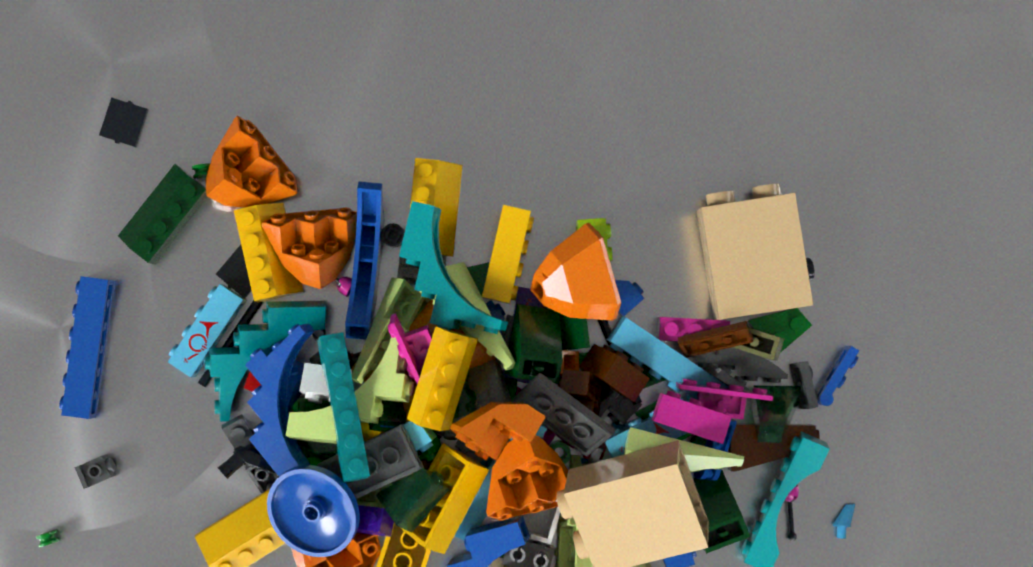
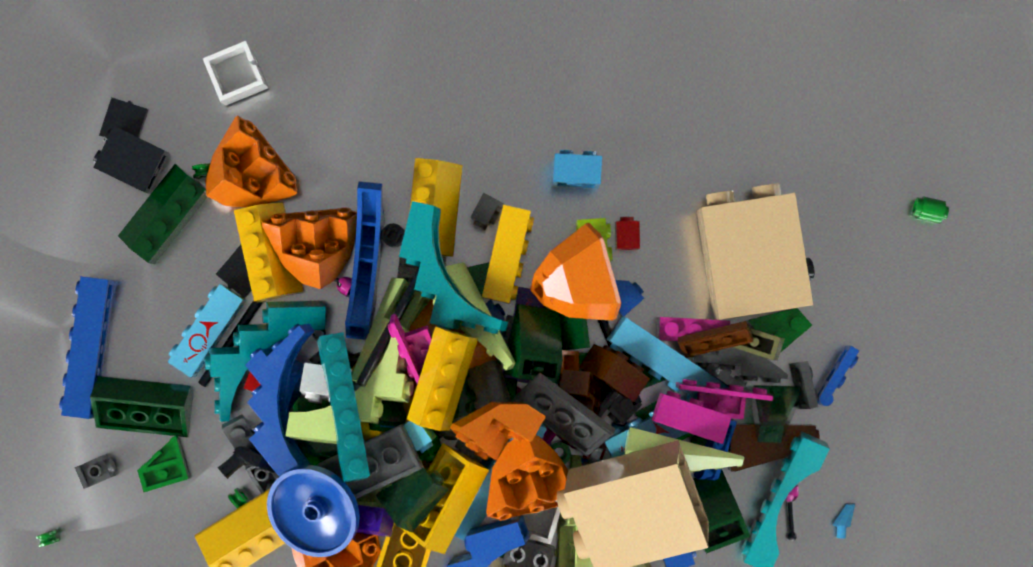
(129, 159): none -> black panel
(142, 406): none -> dark green slope
(164, 467): none -> green wing
(235, 73): none -> white piece
(238, 498): none -> green bush
(385, 338): none -> black piece
(486, 211): none -> dark grey brick
(577, 170): none -> dark azure brick
(627, 234): none -> red brick
(930, 209): none -> green brick

